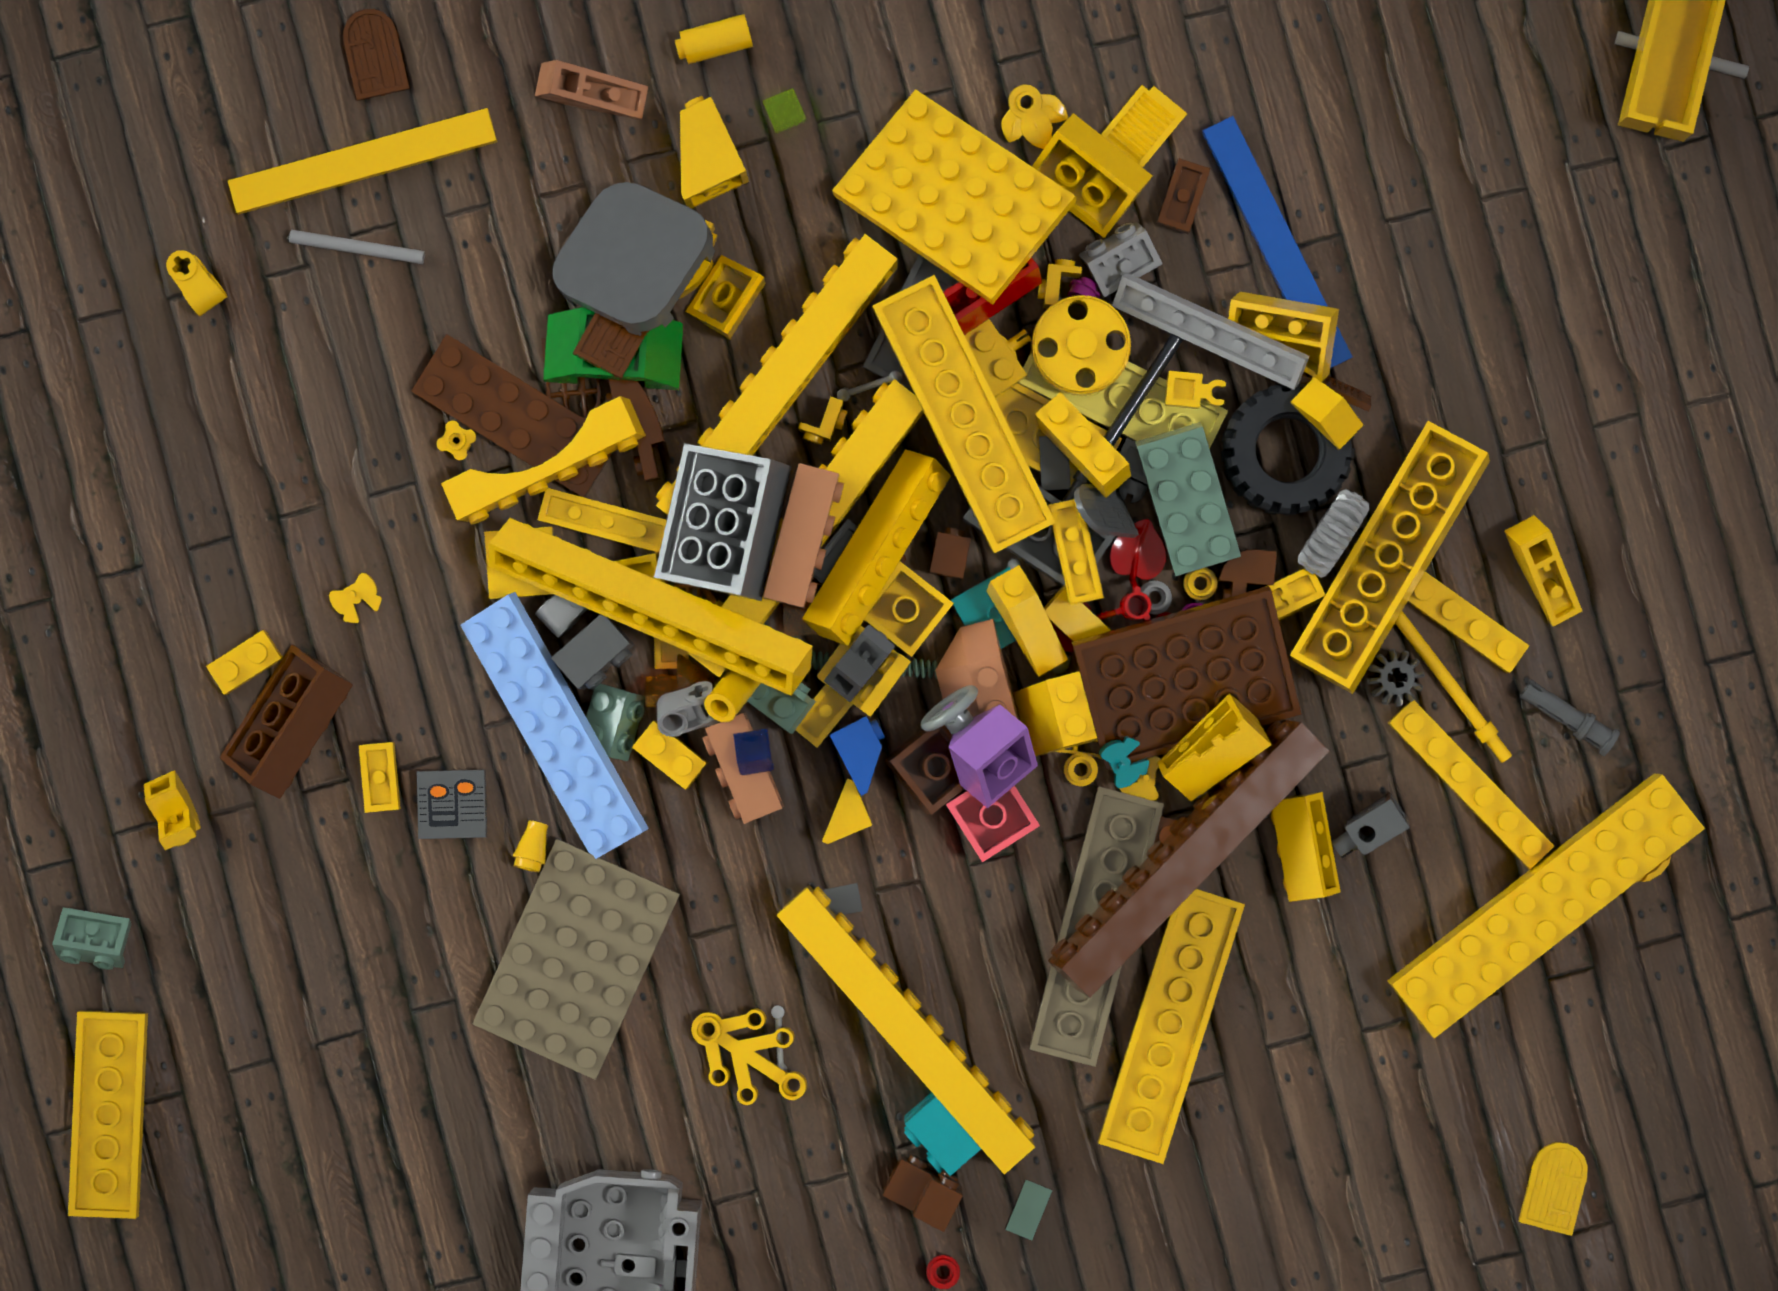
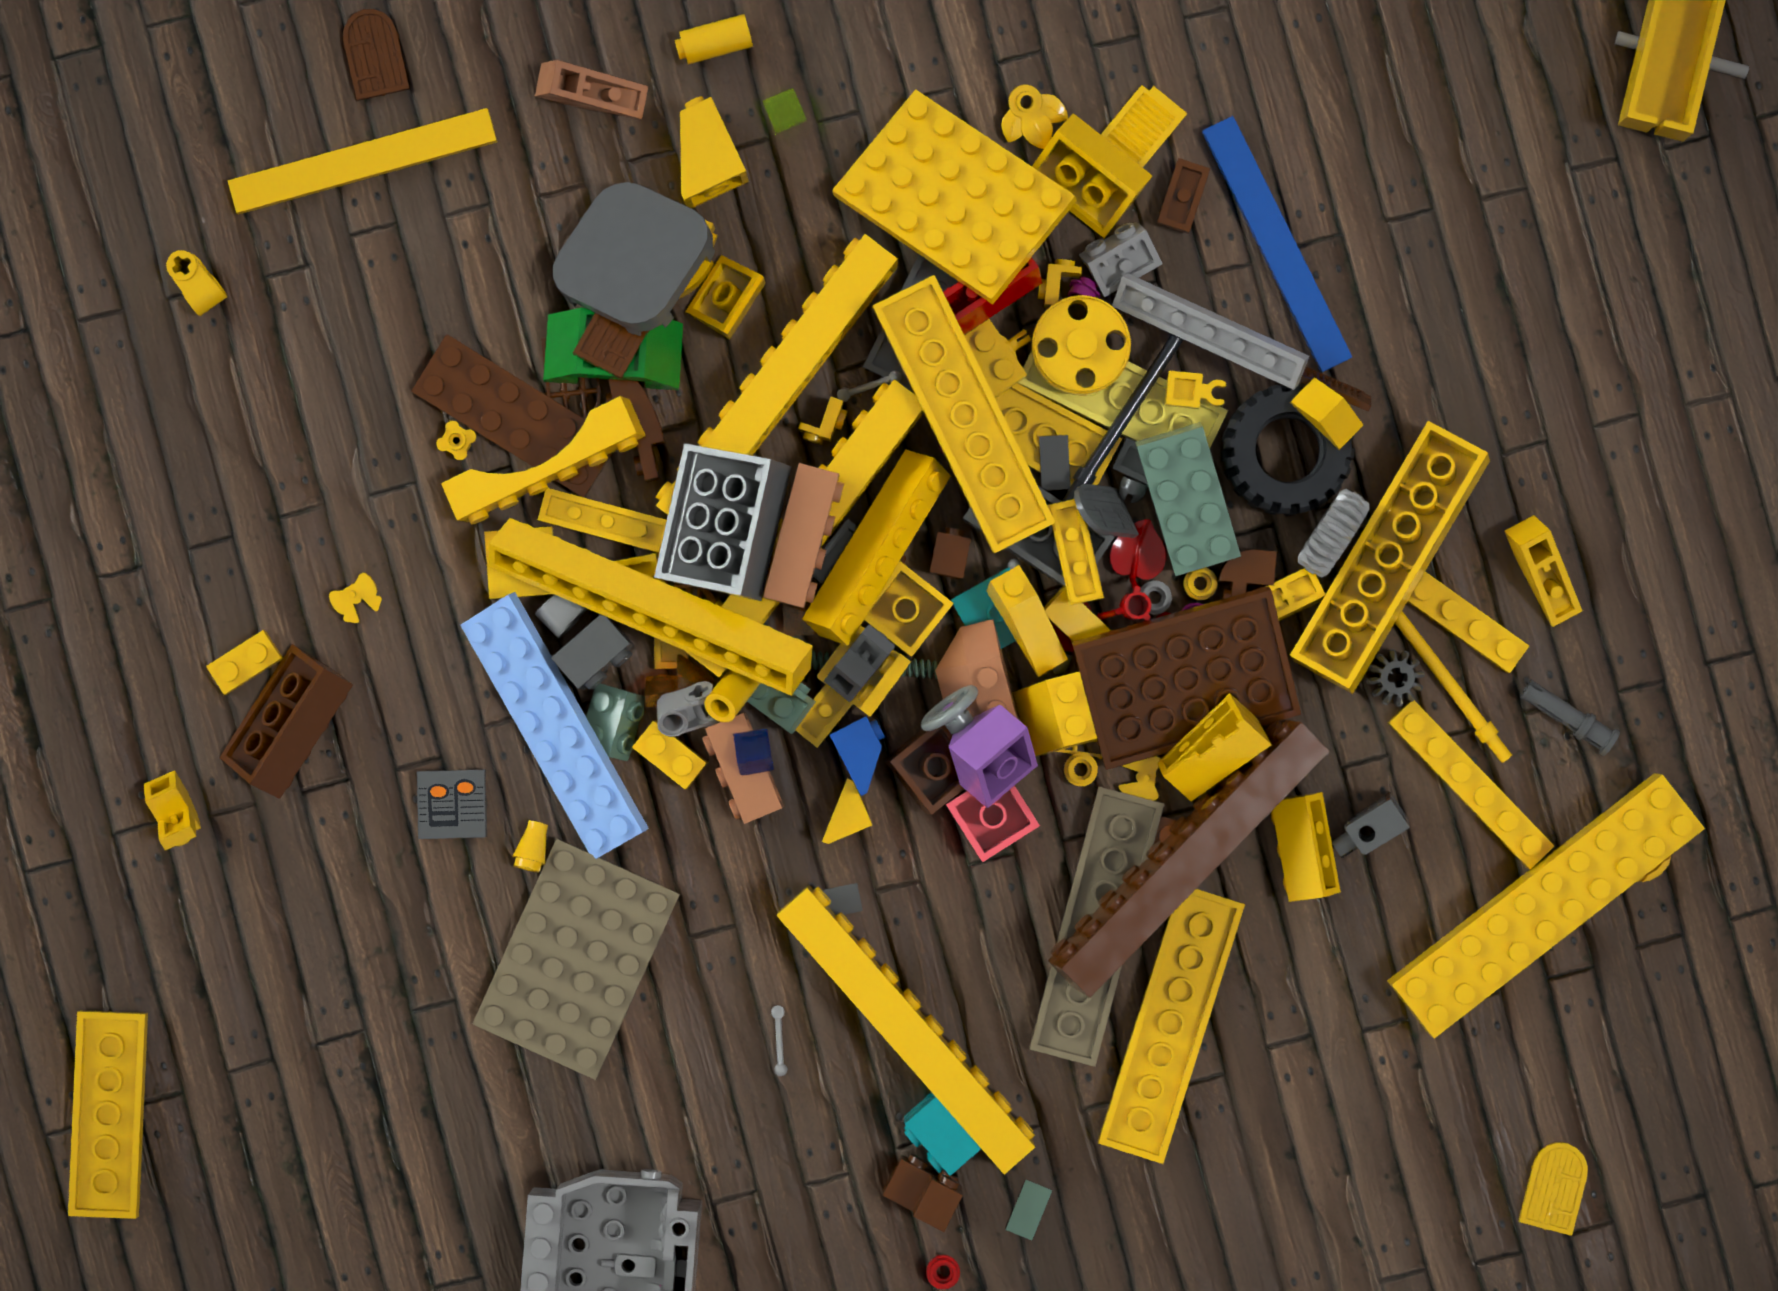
(91, 938): sand green bracket -> none
(357, 246): light grey bar -> none
(379, 777): yellow plate -> none
(744, 1053): yellow plant -> none
(1083, 445): yellow brick -> none
(1116, 754): teal piece -> none
(1292, 323): yellow wedge -> none

